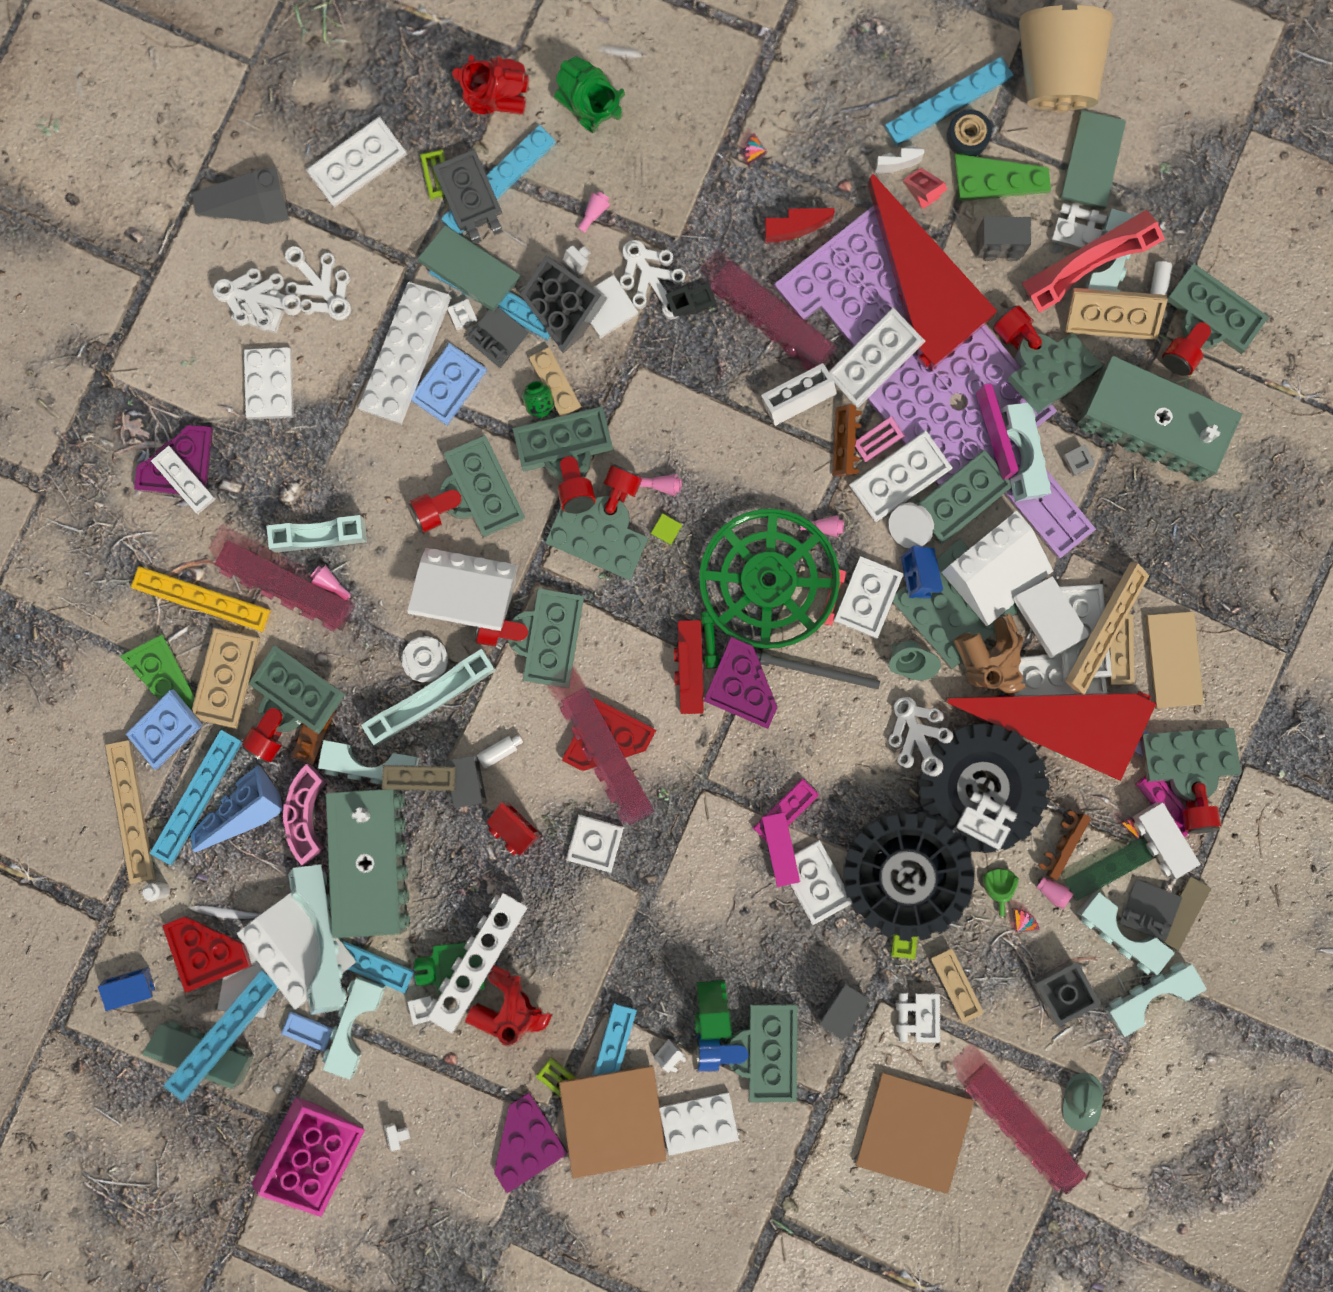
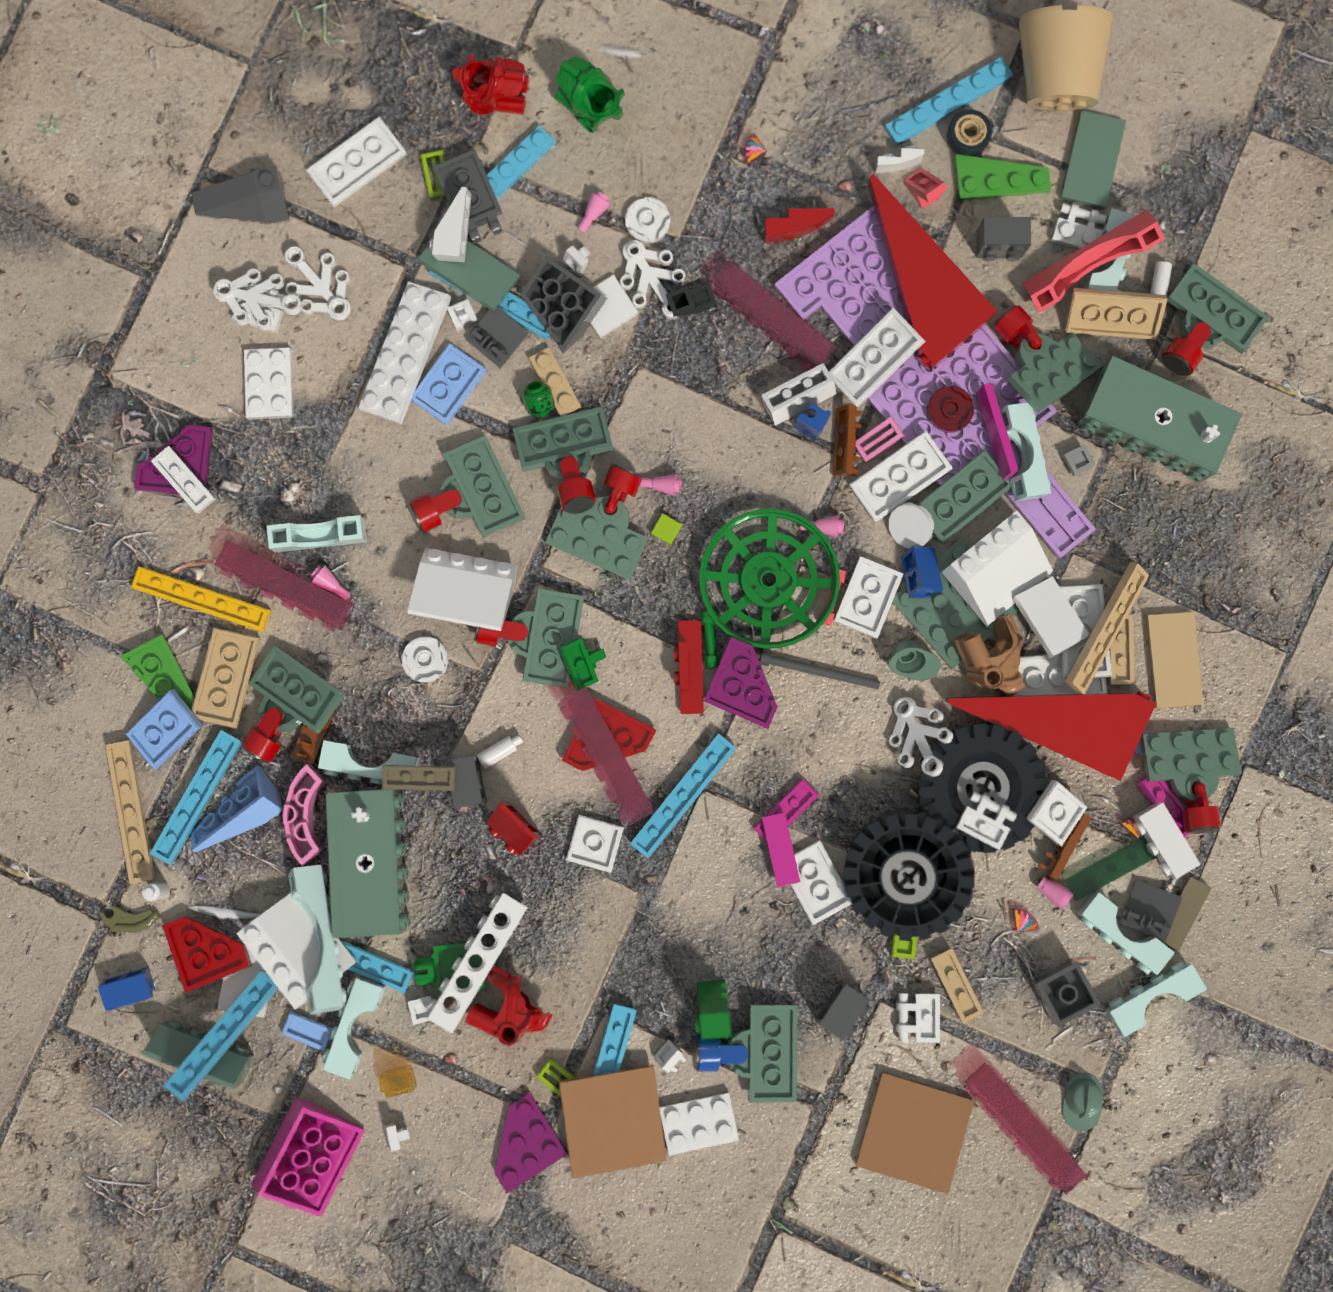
(127, 922): none -> olive piece
(398, 1081): none -> clear yellow brick
(423, 702): light aqua arch -> none
(452, 231): none -> white slope
(581, 663): none -> green hinge
(647, 220): none -> white tile
(683, 796): none -> medium azure plate
(811, 424): none -> blue hinge
(950, 409): none -> dark red tile
(1000, 886): bright green piece -> none
(1056, 812): none -> white tile

